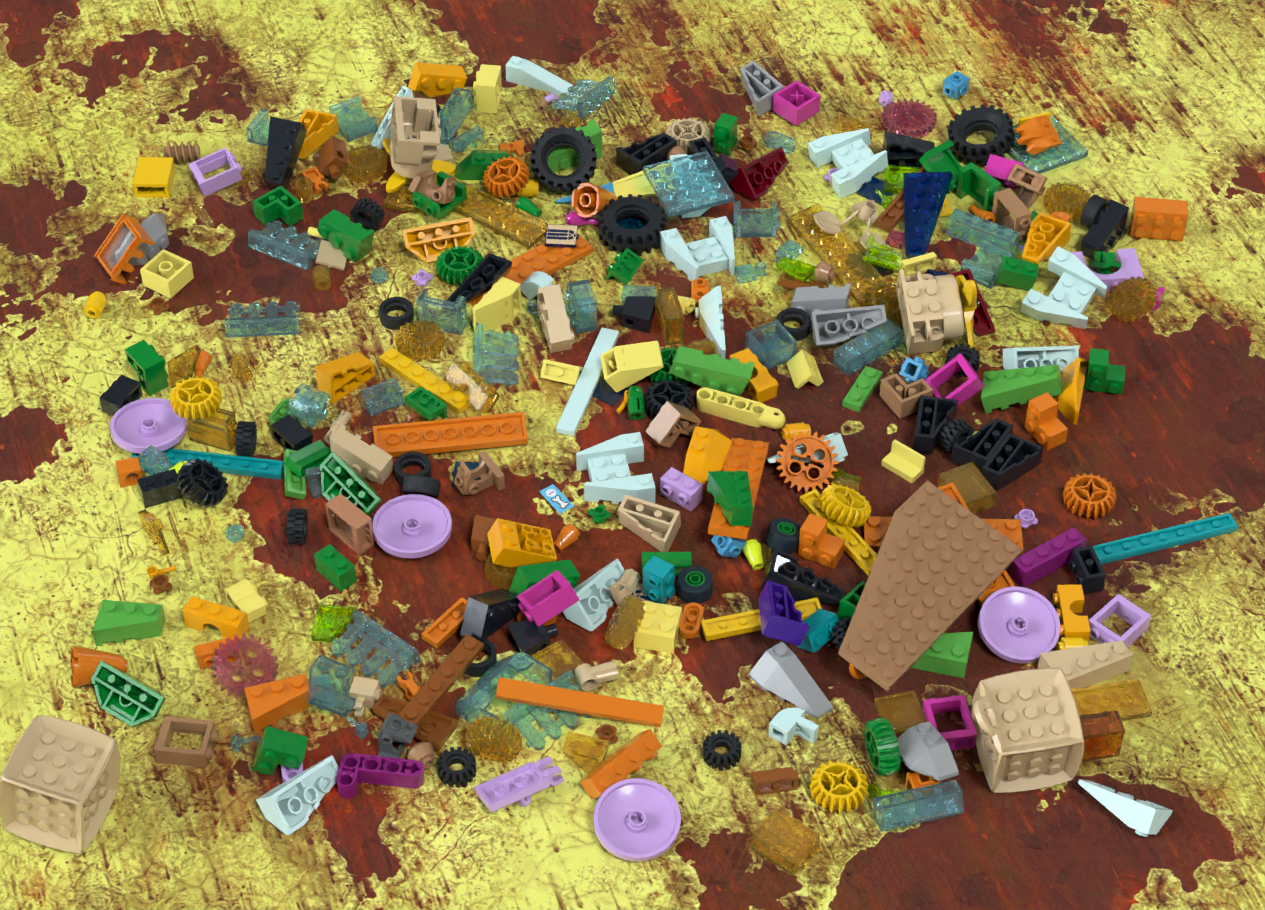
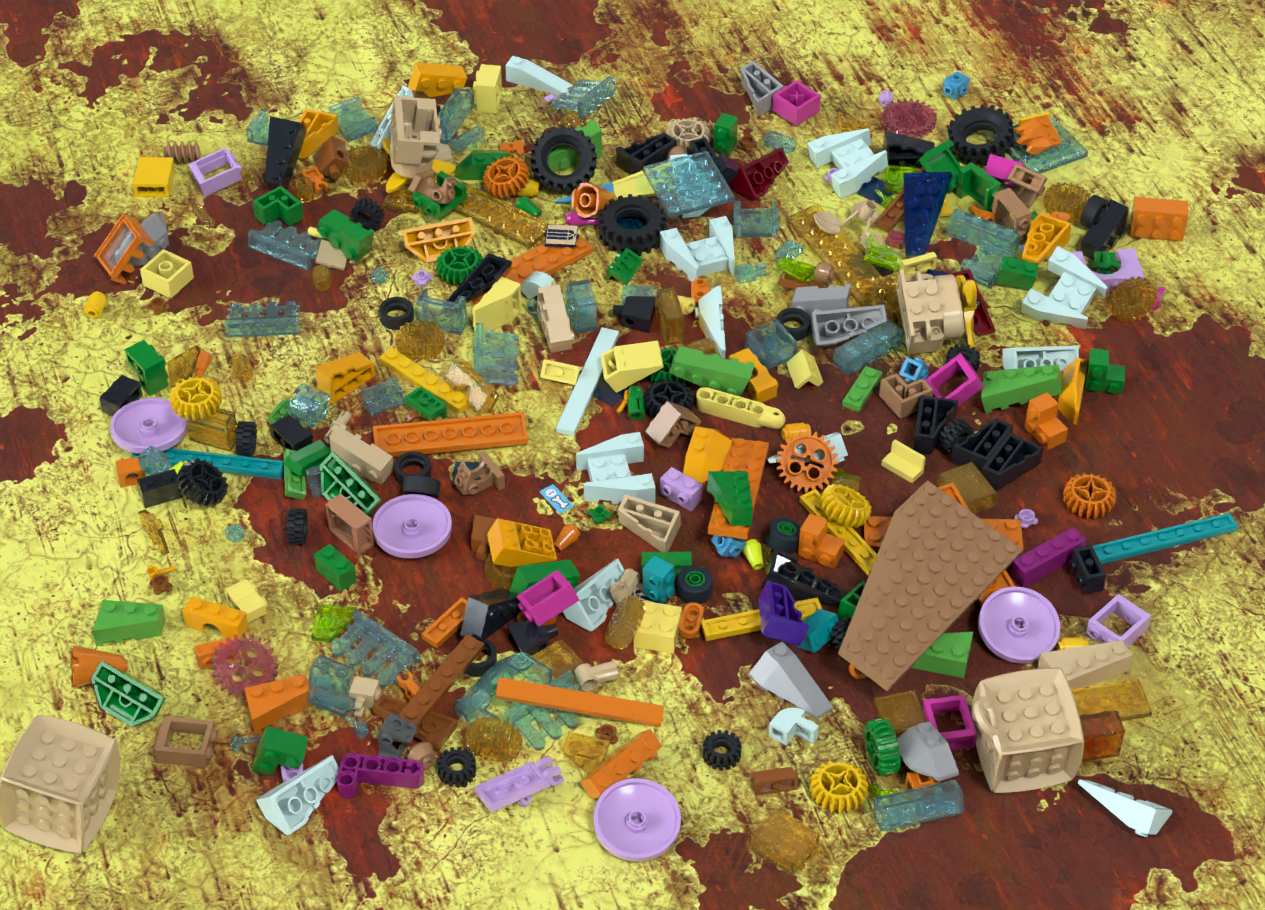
(1070, 600): light orange arch -> none

